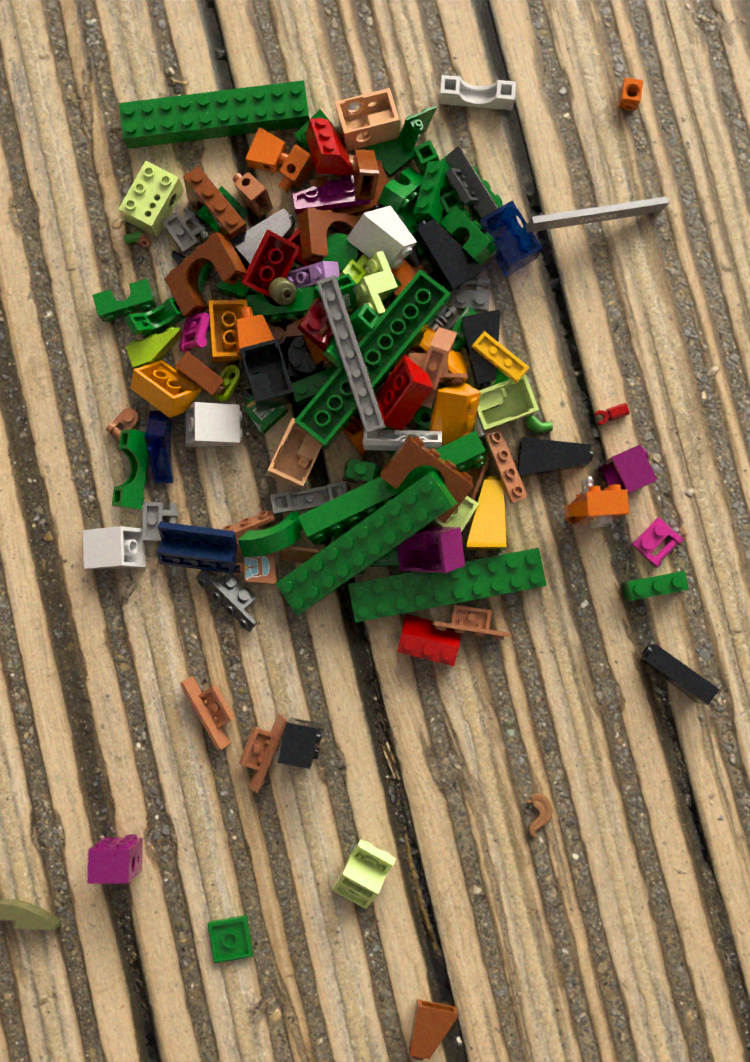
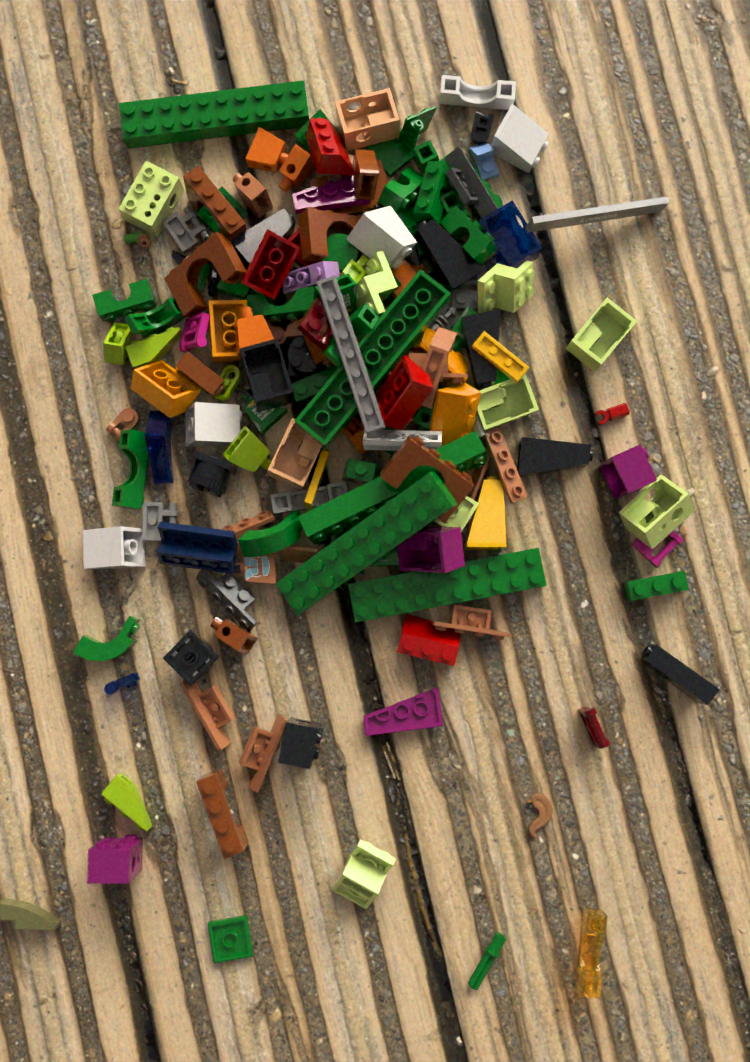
(97, 651): none -> green arch
(115, 343): none -> lime arch
(126, 797): none -> lime slope
(129, 681): none -> clear blue plate
(191, 657): none -> black piece
(210, 473): none -> black piece
(214, 280): none -> black bar
(230, 836): none -> dark orange arch
(238, 638): none -> dark orange torso
(248, 451): none -> lime torso
(282, 291): olive head -> none
(316, 479): none -> yellow tile
(410, 714): none -> magenta wing
(430, 1027): dark orange slope -> none
(481, 132): none -> black plate
(484, 161): none -> light blue slope
(487, 960): none -> green axle
(505, 287): none -> yellowish green bracket
(519, 140): none -> white slope
(536, 426): bright green arm -> none
(588, 967): none -> clear yellow arch
(593, 727): none -> dark red plate
(597, 505): orange piece -> none
(601, 334): none -> yellowish green piece
(634, 88): orange brick -> none
(658, 517): none -> yellowish green piece

